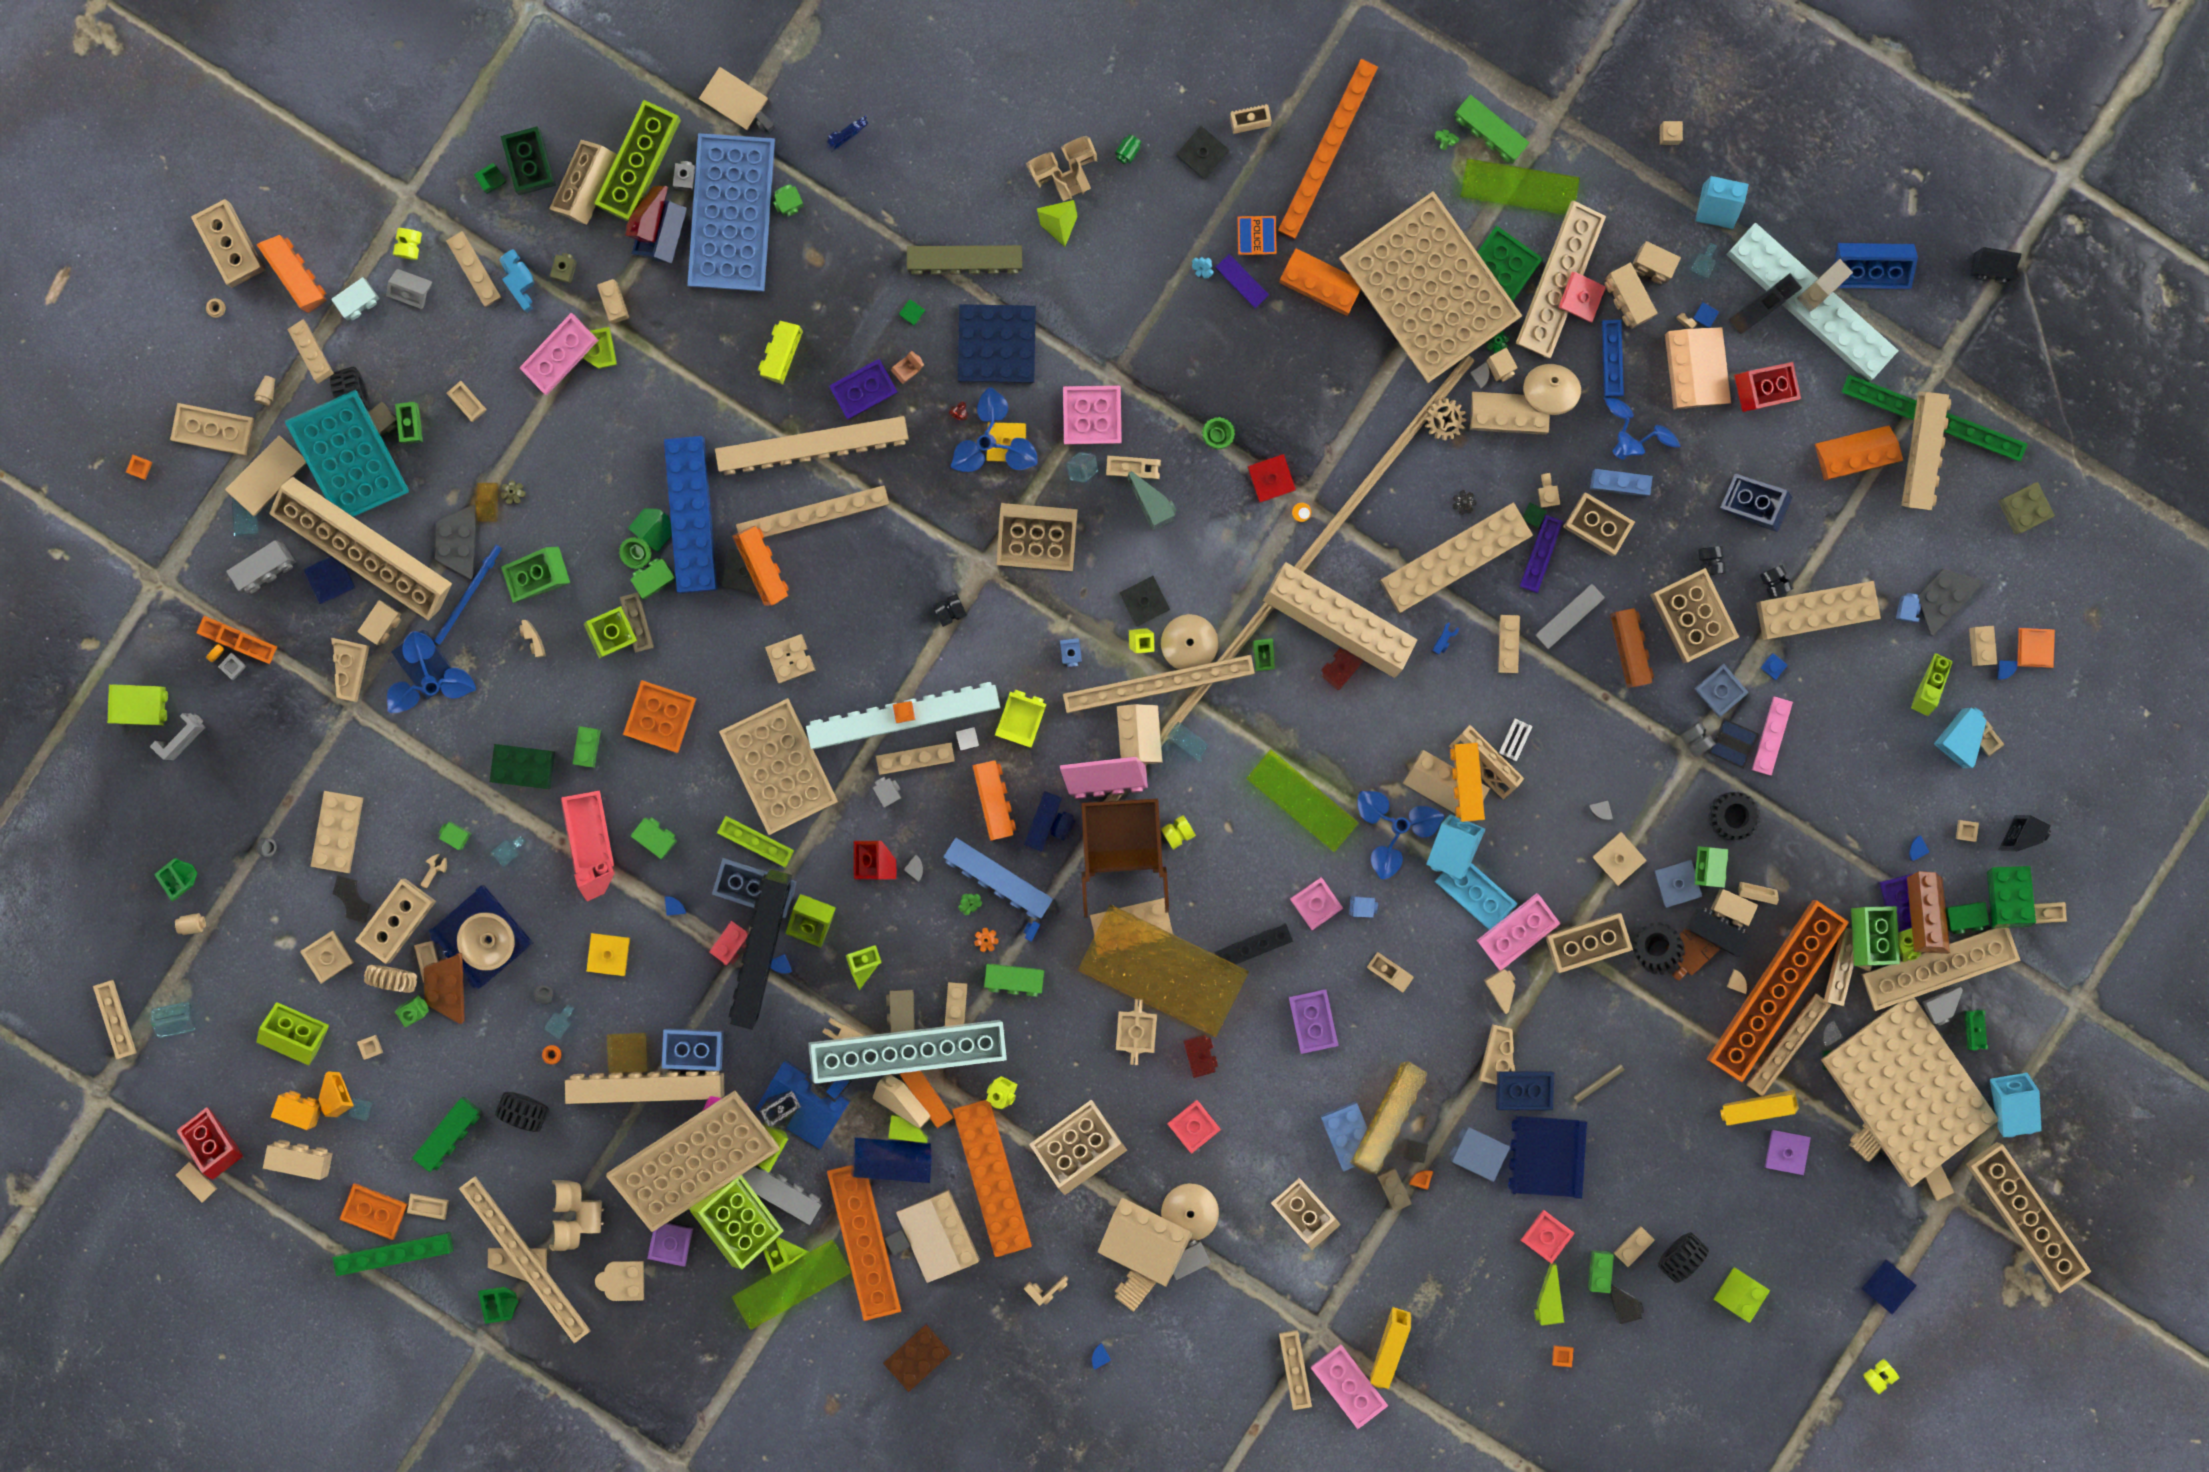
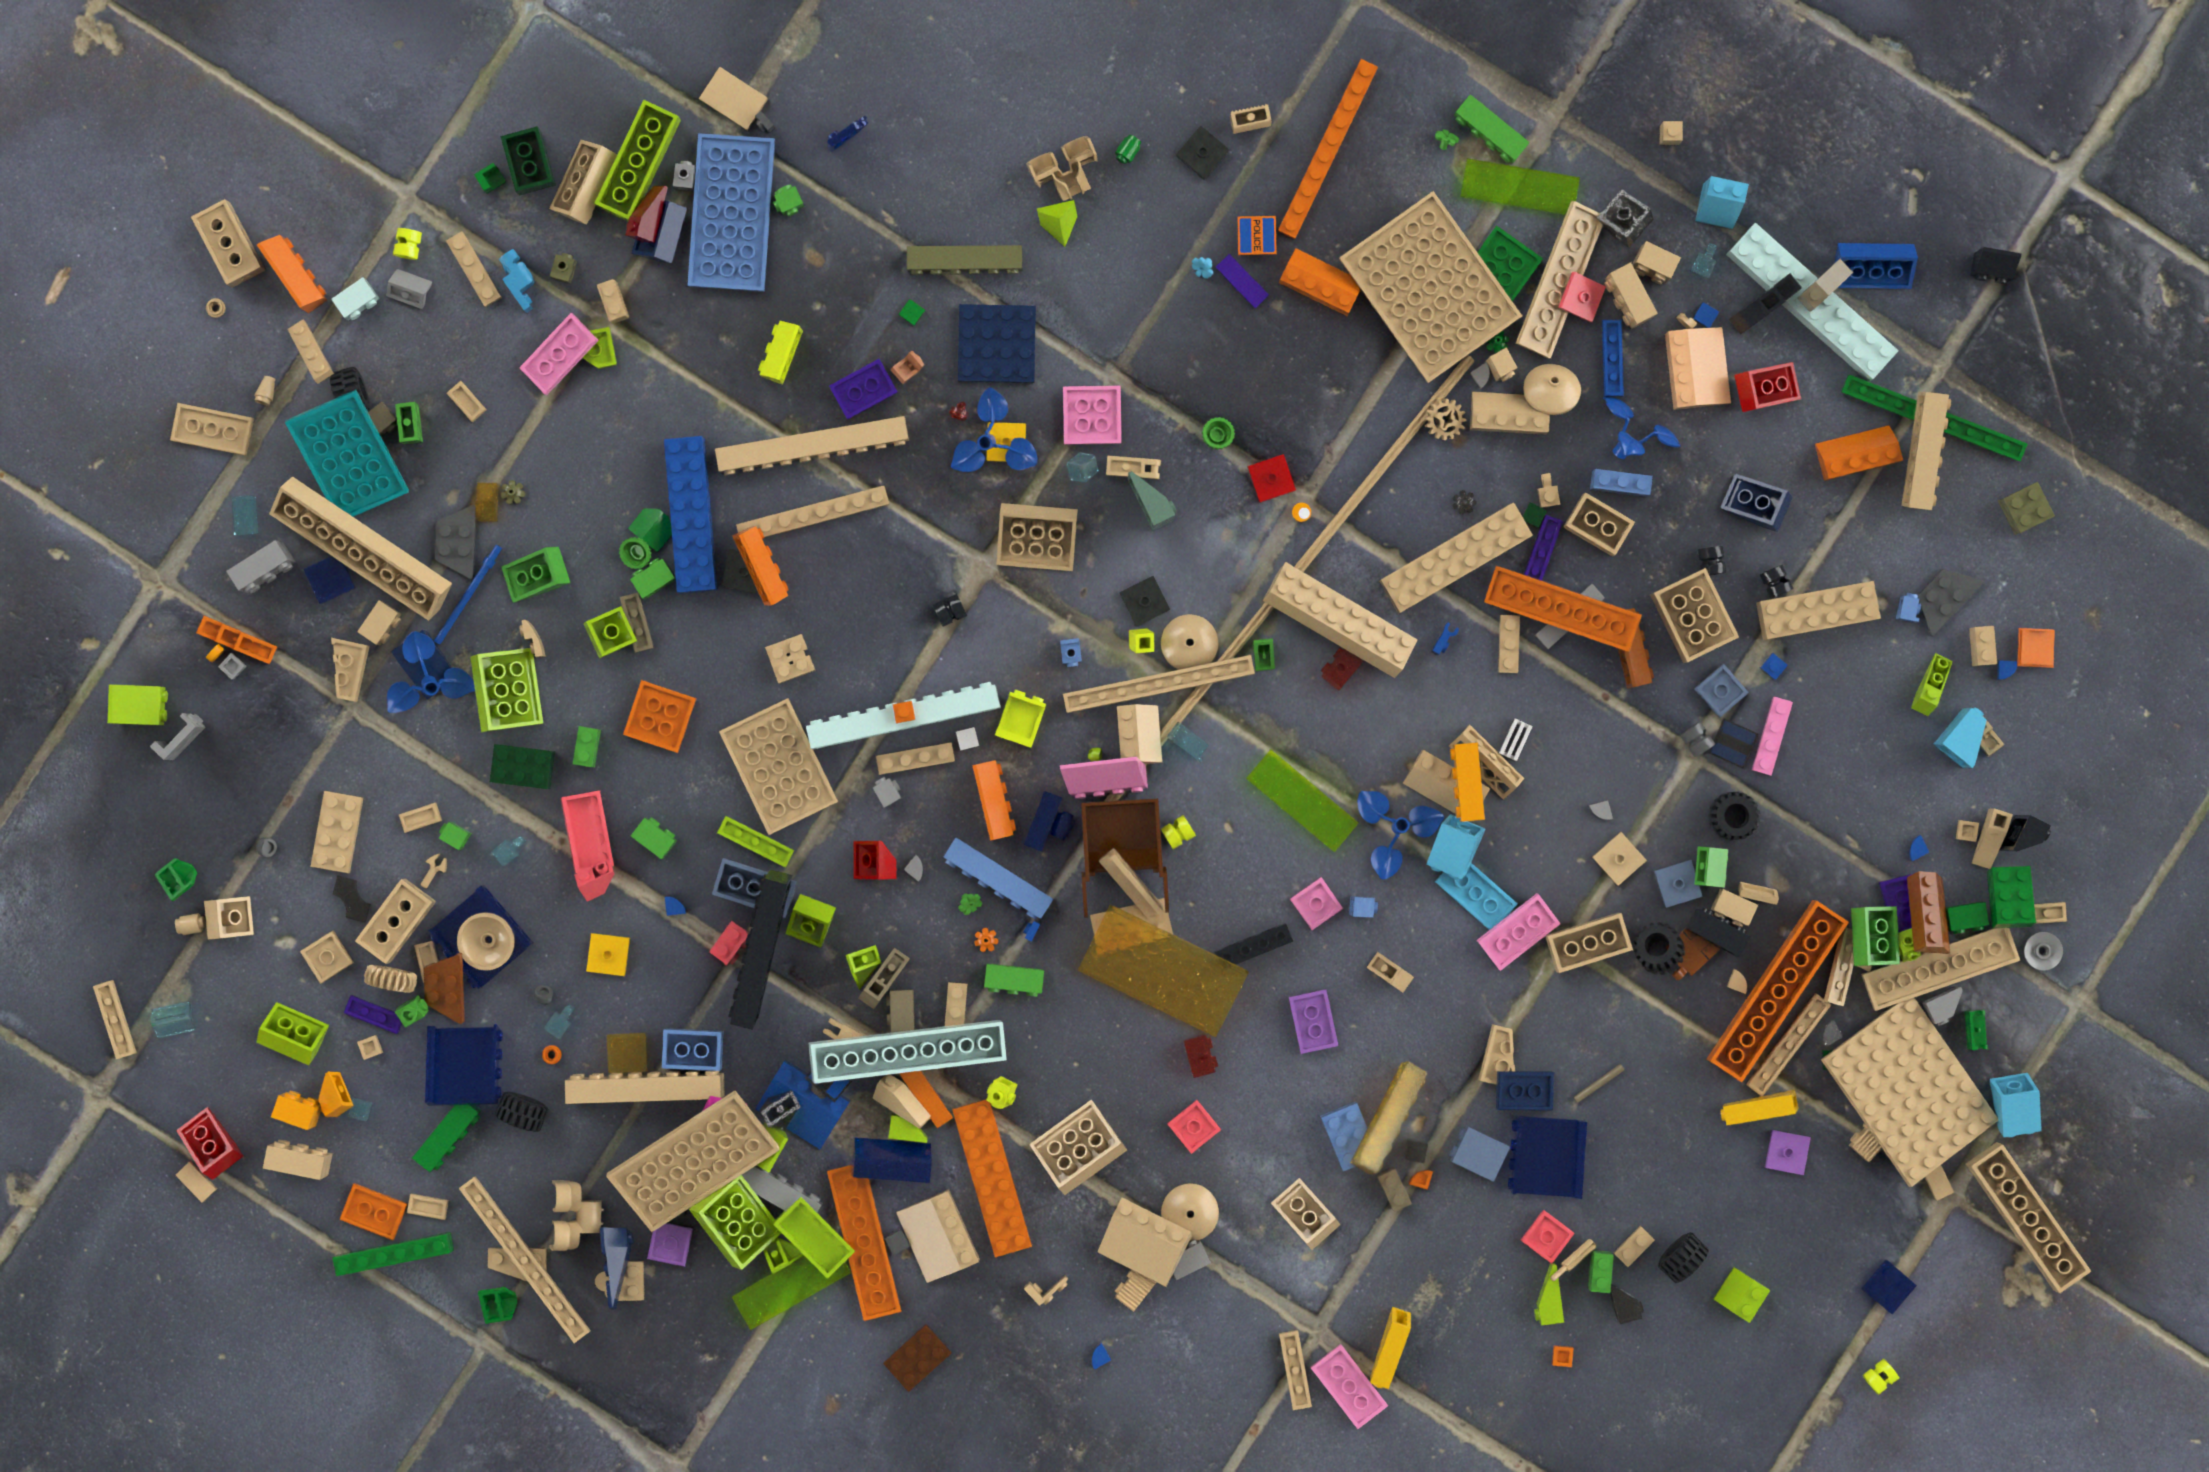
(139, 467): orange plate -> none
(228, 917): none -> tan slope
(266, 475): tan tile -> none
(373, 1014): none -> dark purple tile
(420, 817): none -> tan tile
(463, 1066): none -> clear blue panel
(506, 689): none -> lime slope
(616, 1249): none -> dark blue wedge
(781, 964): blue tile -> none
(813, 1237): none -> lime slope
(884, 978): none -> dark tan slope
(1095, 754): none -> lime hinge
(1131, 883): none -> tan fence
(1136, 1031): tan plate -> none
(1502, 988): tan slope -> none
(1562, 608): none -> orange plate
(1575, 1258): none -> tan axle
(1625, 218): none -> clear smoke slope
(1991, 837): none -> tan slope
(2052, 951): none -> light grey dish

